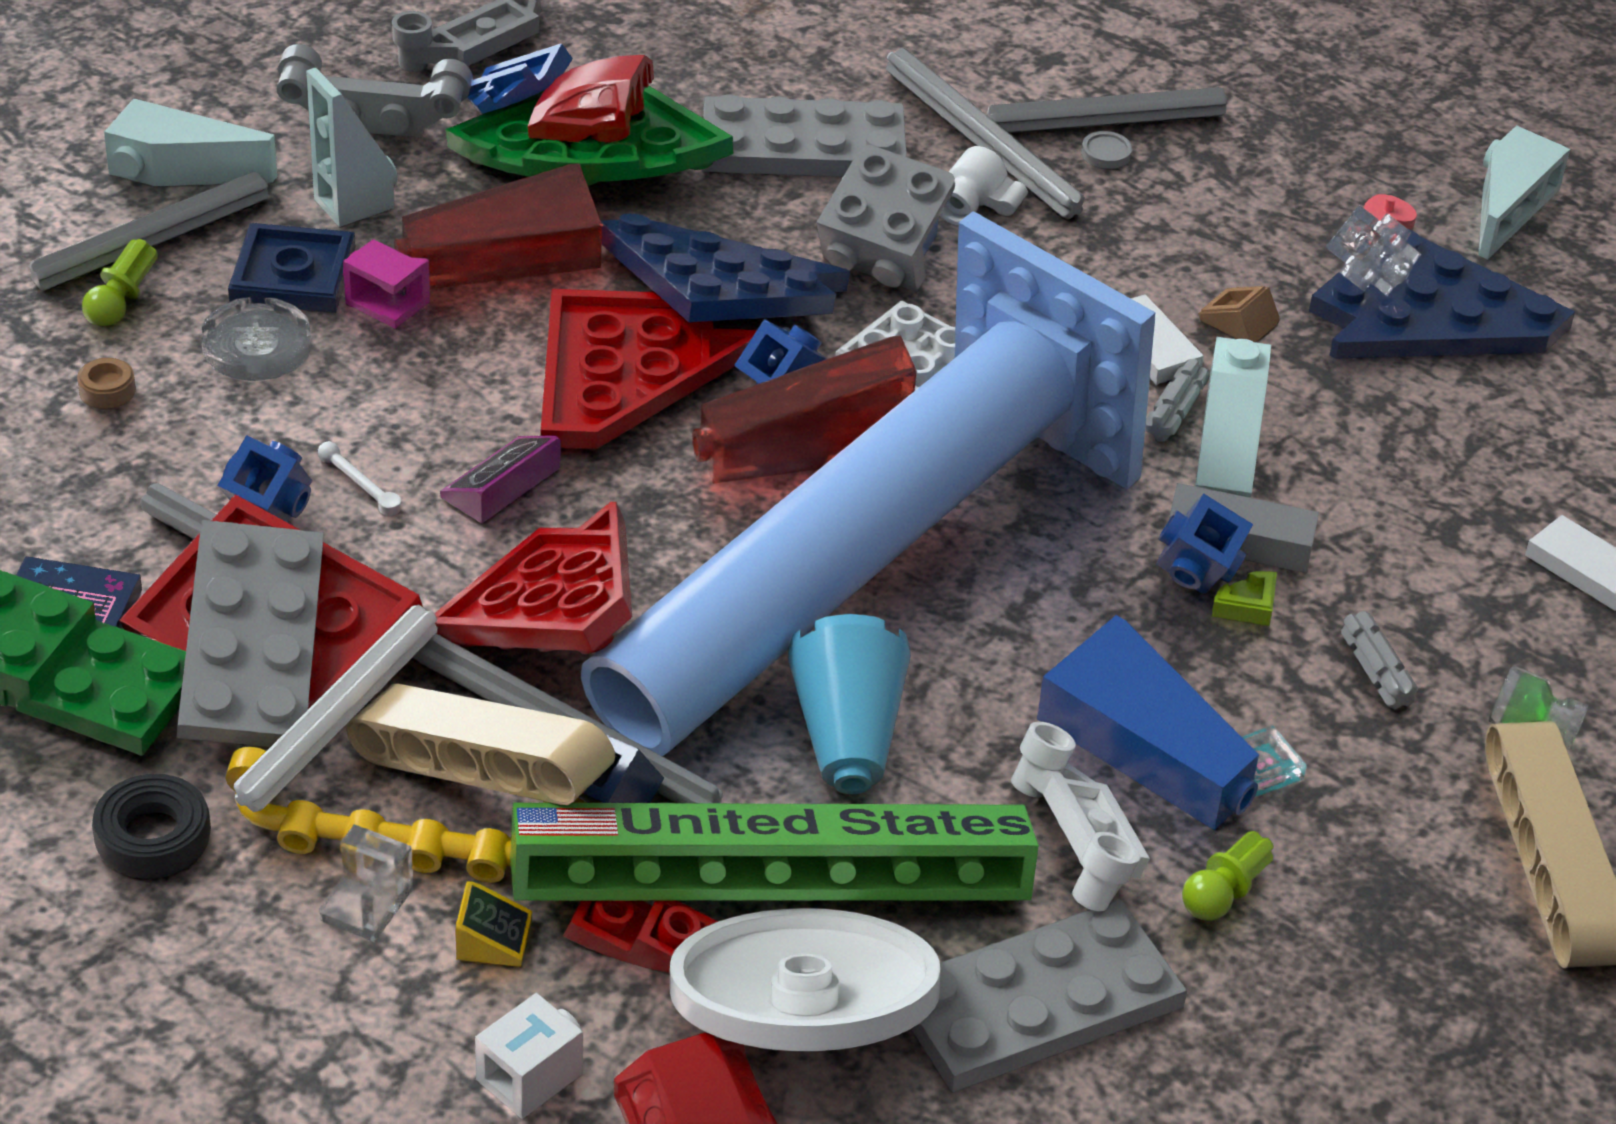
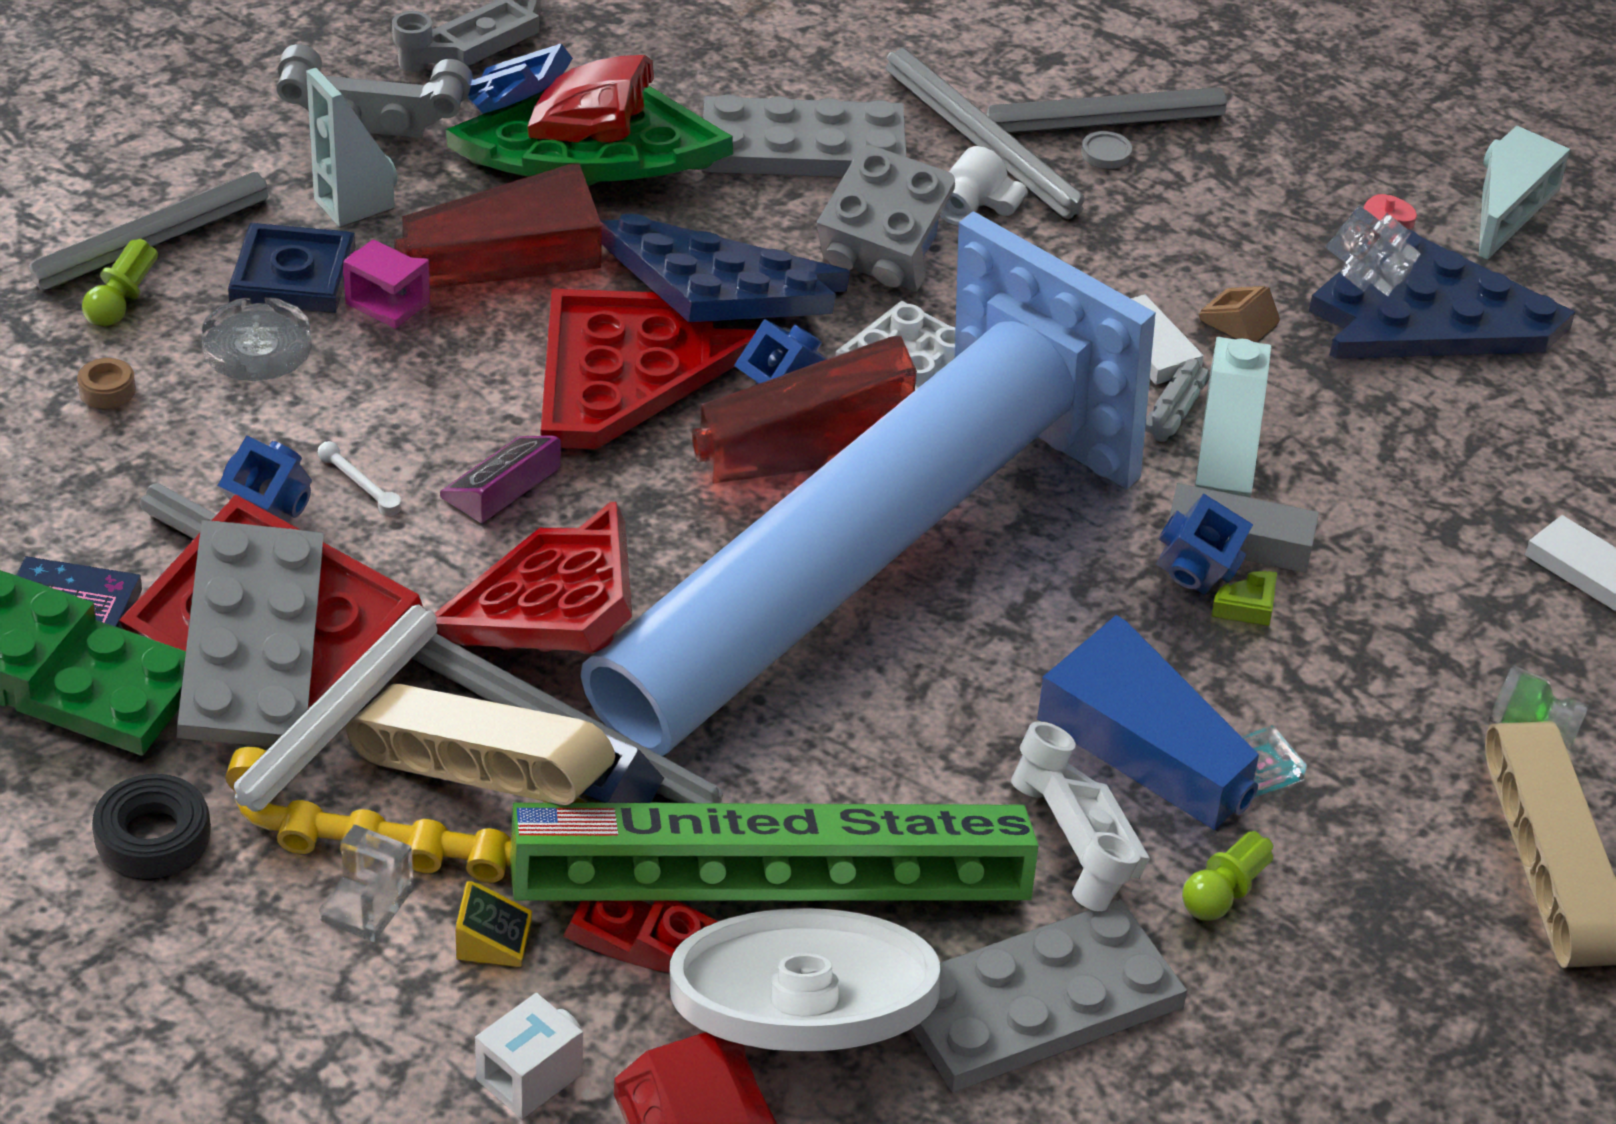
(184, 148): light aqua slope -> none
(850, 695): medium azure cone -> none
(1379, 660): light grey axle -> none

